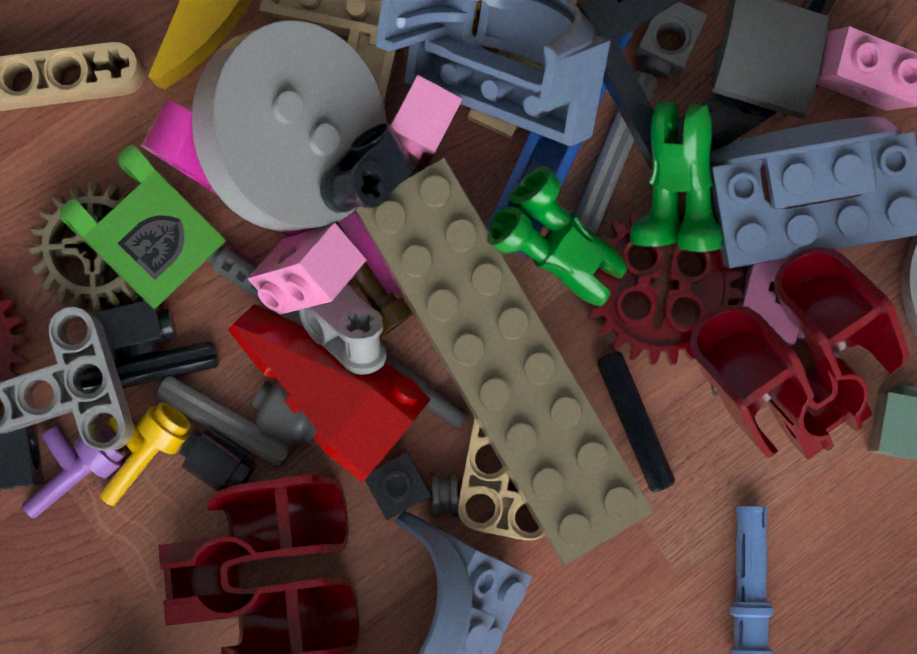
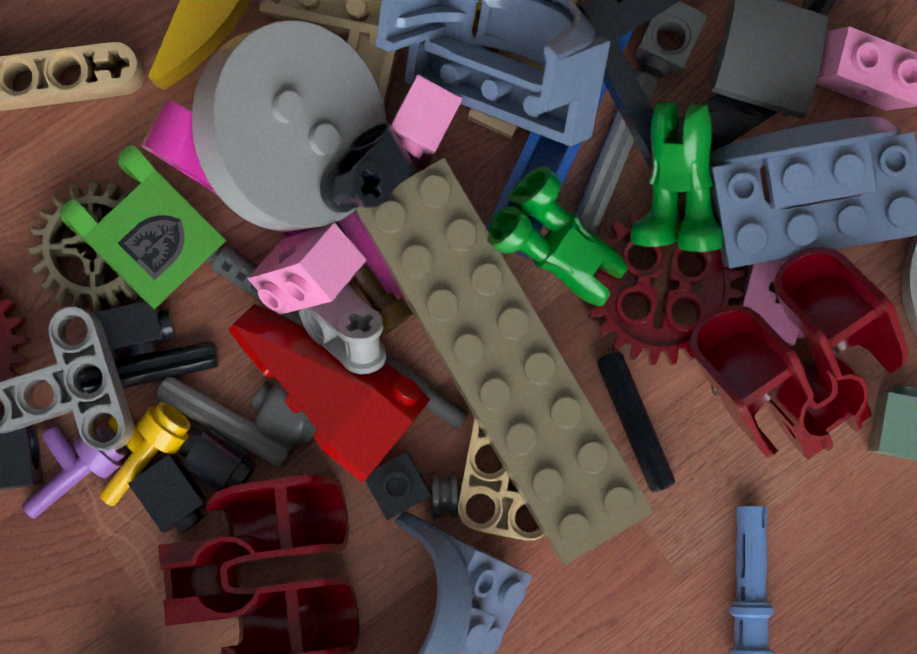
(170, 495): none -> black brick

